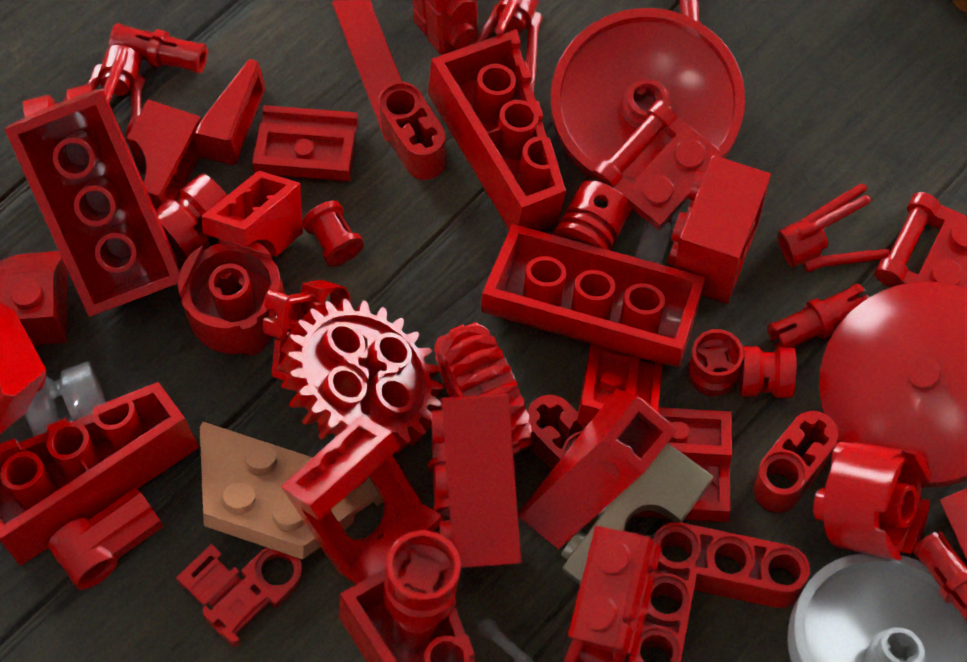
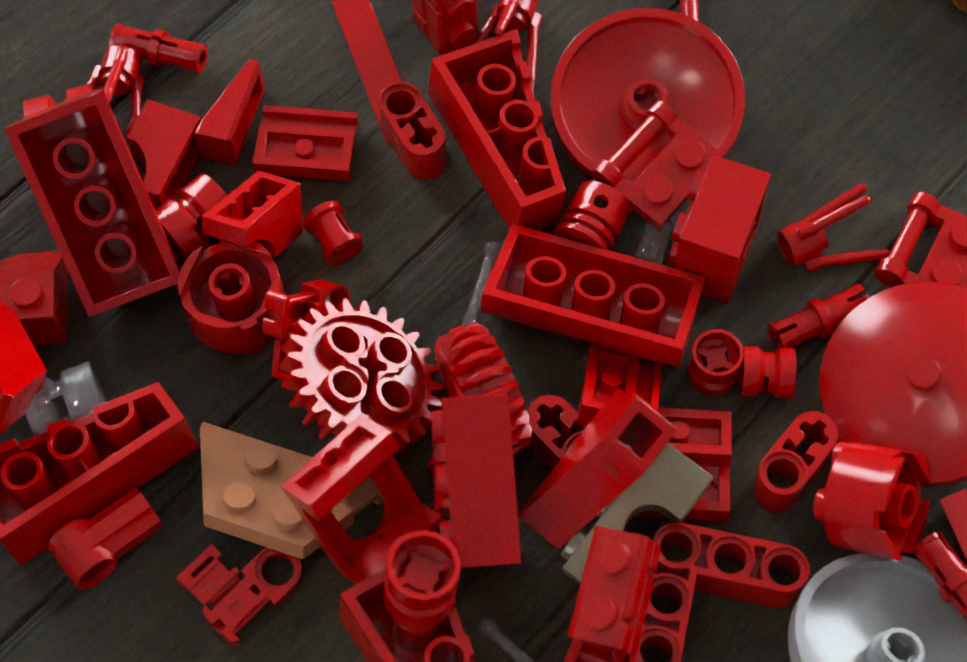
(491, 251): none -> clear hinge

